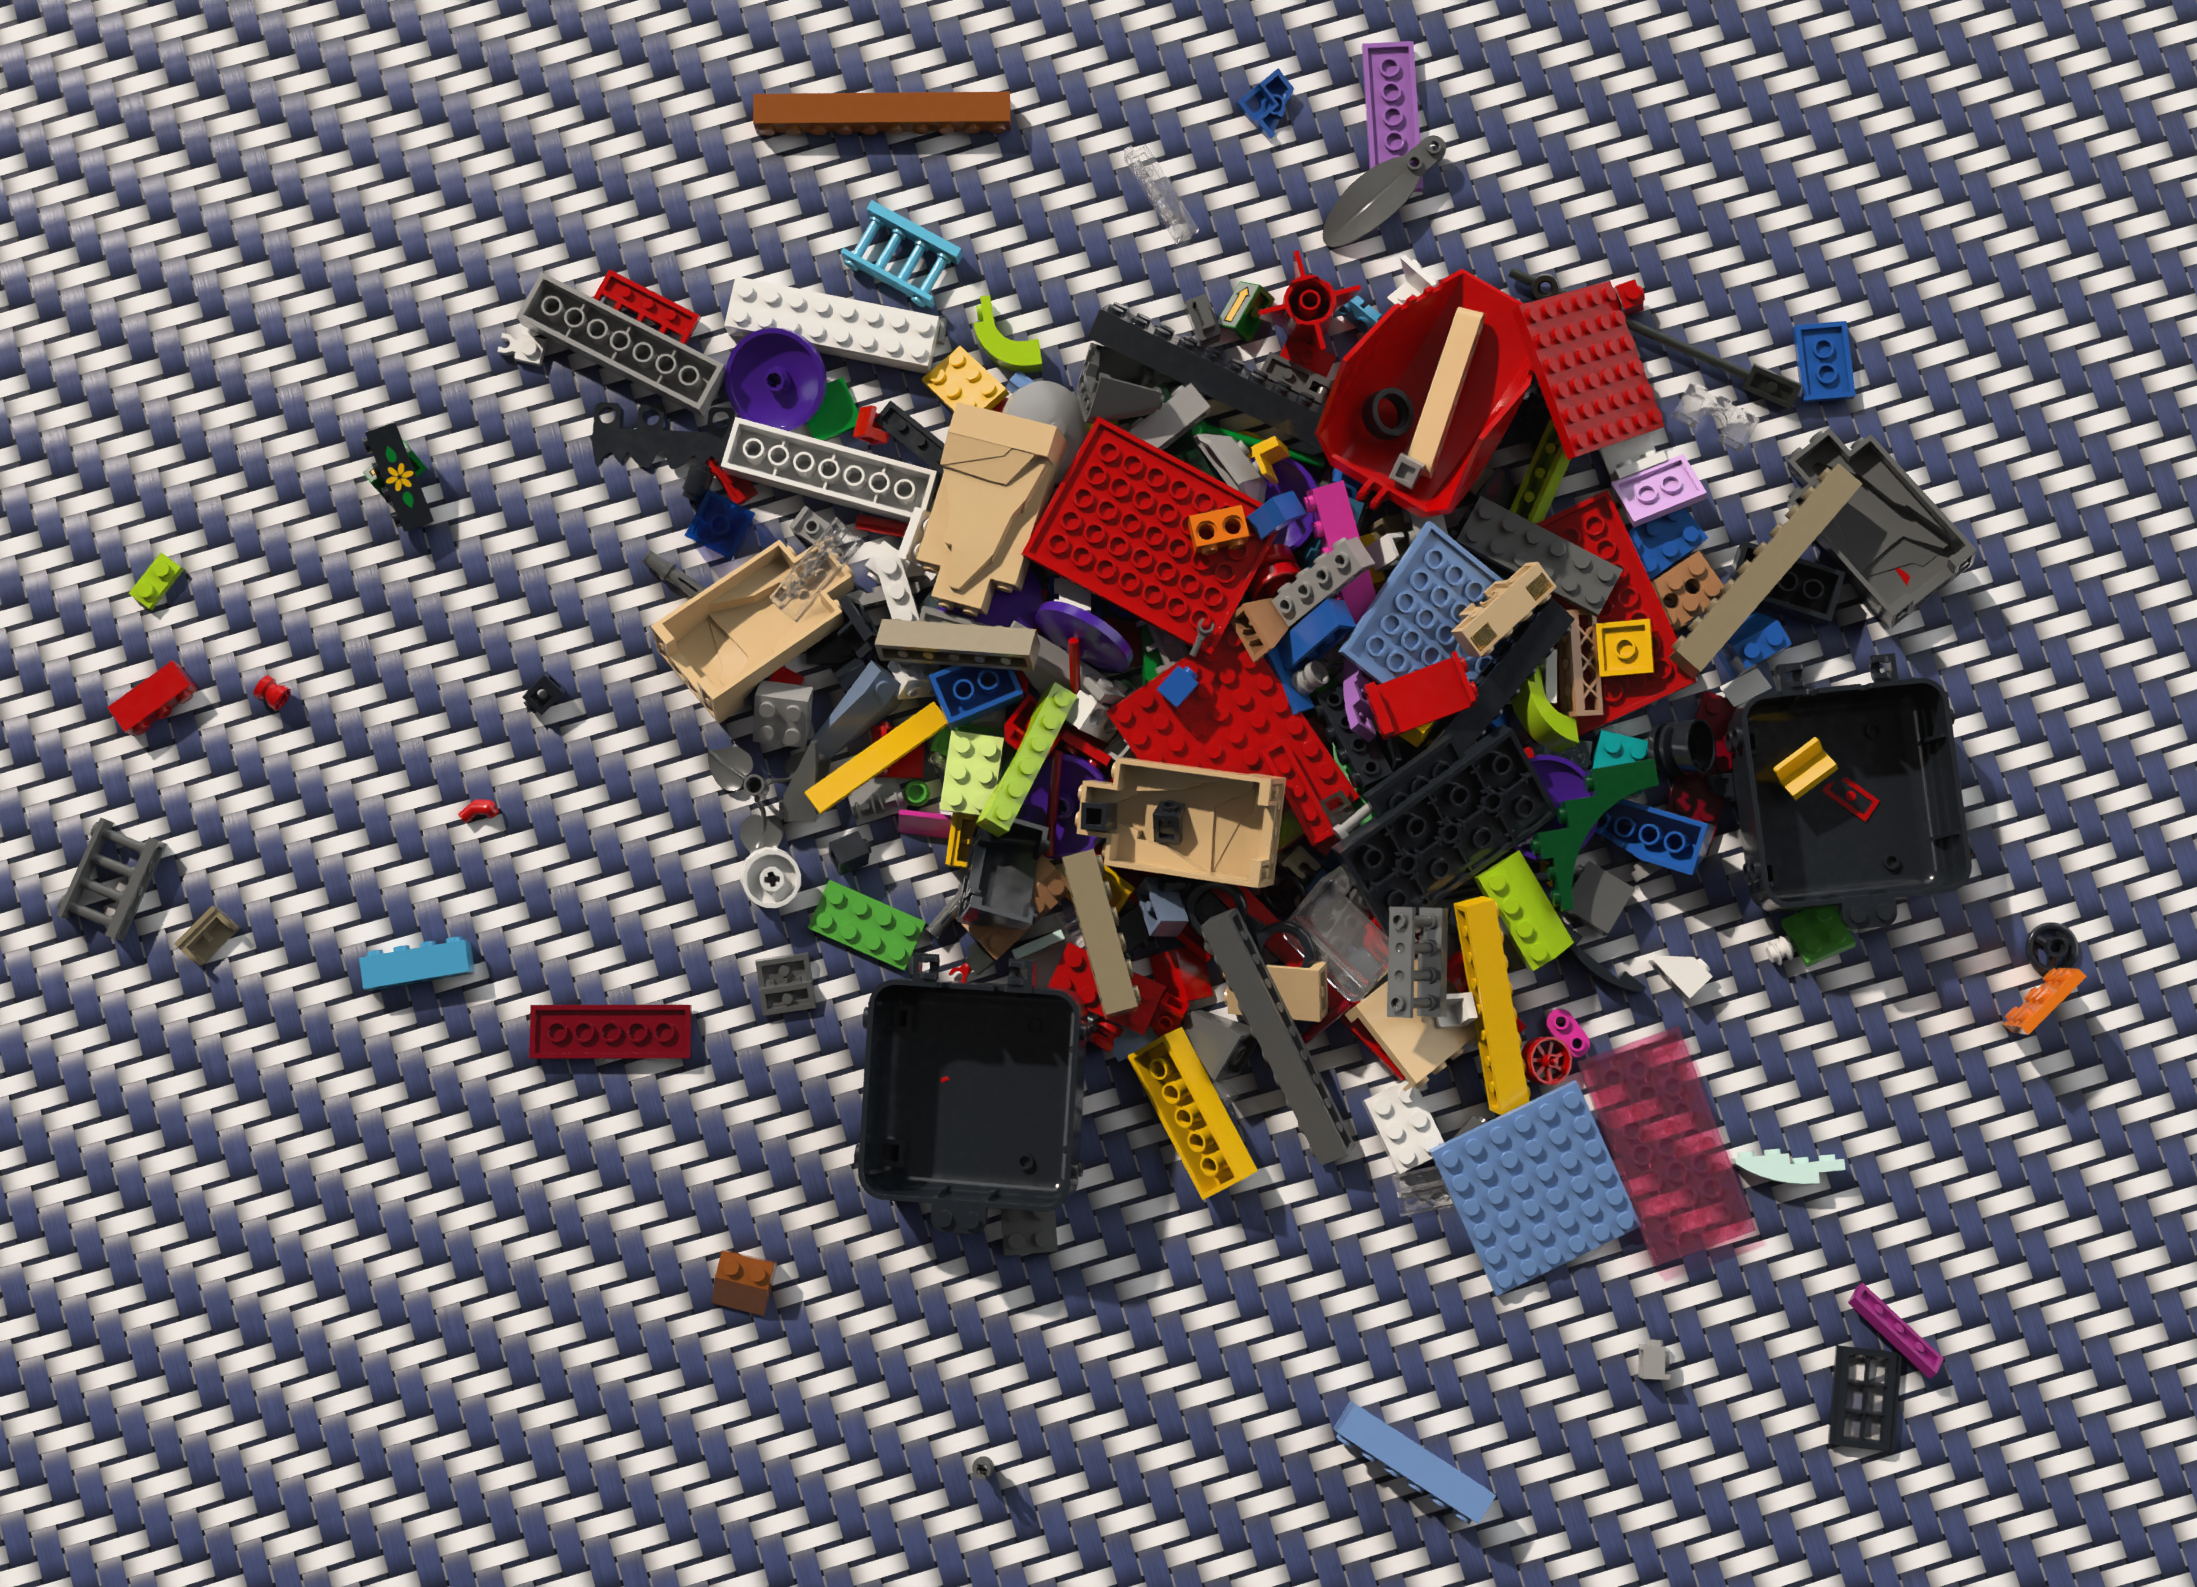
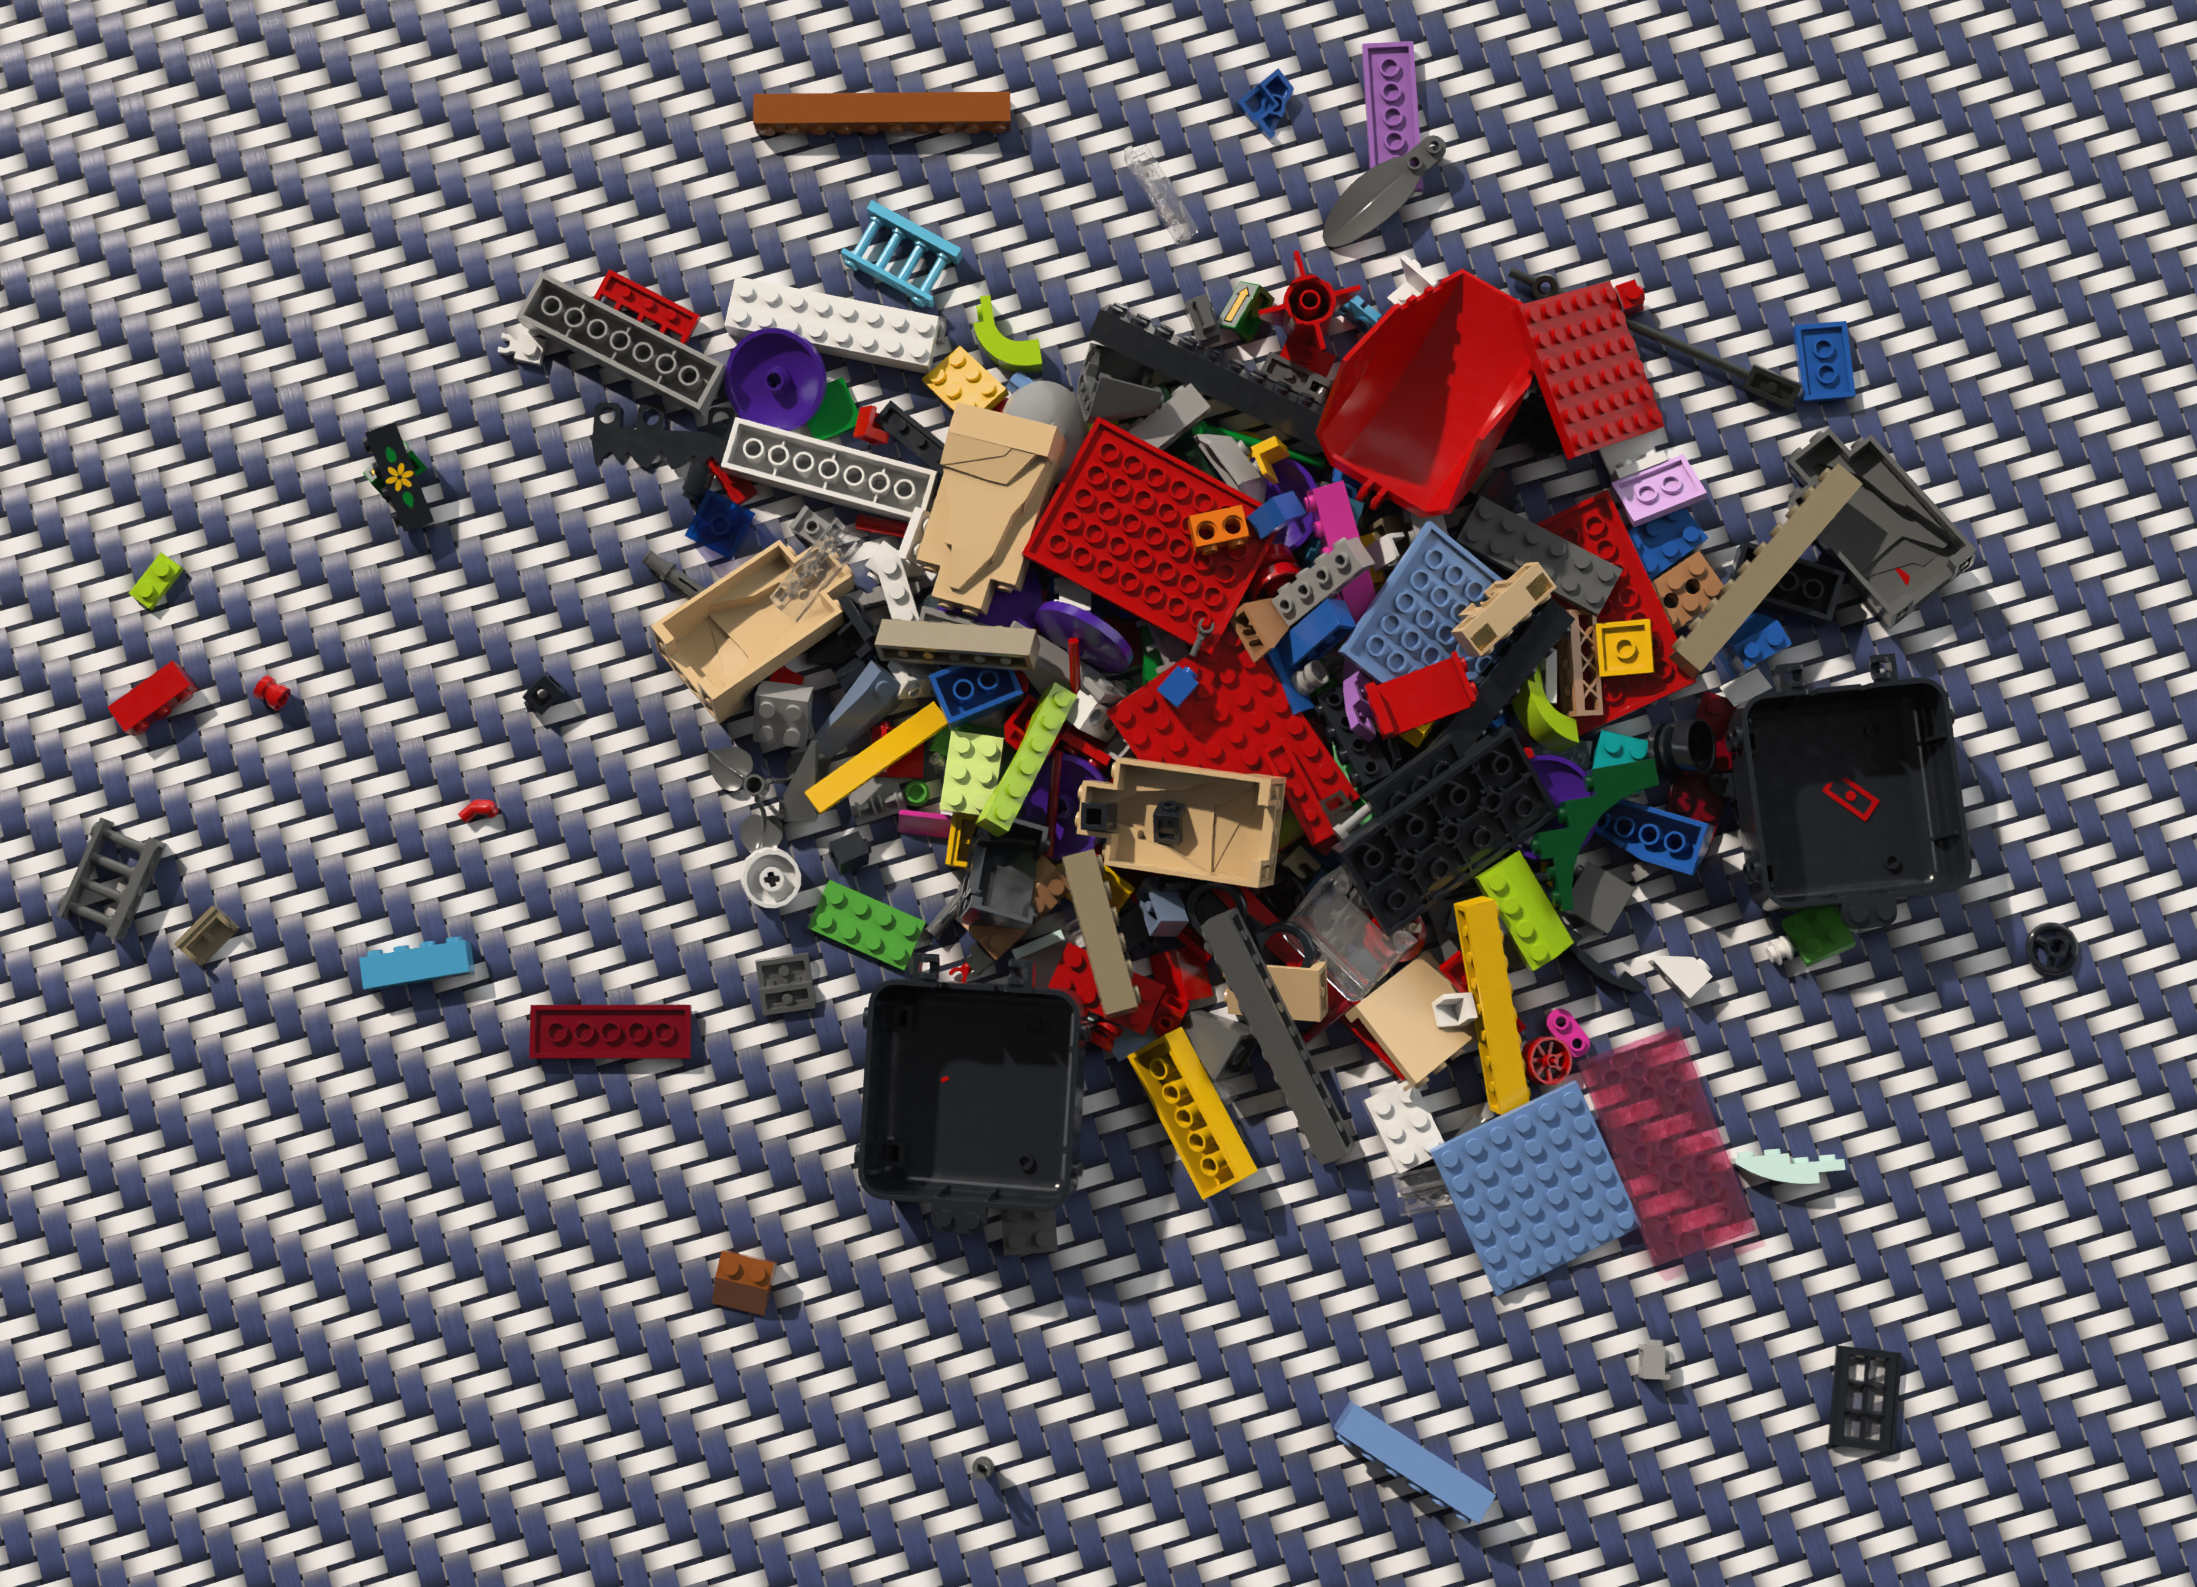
(1404, 409): black tyre -> none
(1406, 471): light grey tile -> none
(1431, 962): dark grey fence -> none
(1446, 388): tan beam -> none
(1541, 478): lime brick -> none
(1736, 422): clear arch -> none
(1804, 769): yellow panel -> none
(1895, 1330): magenta plate -> none
(2043, 1000): orange plate -> none

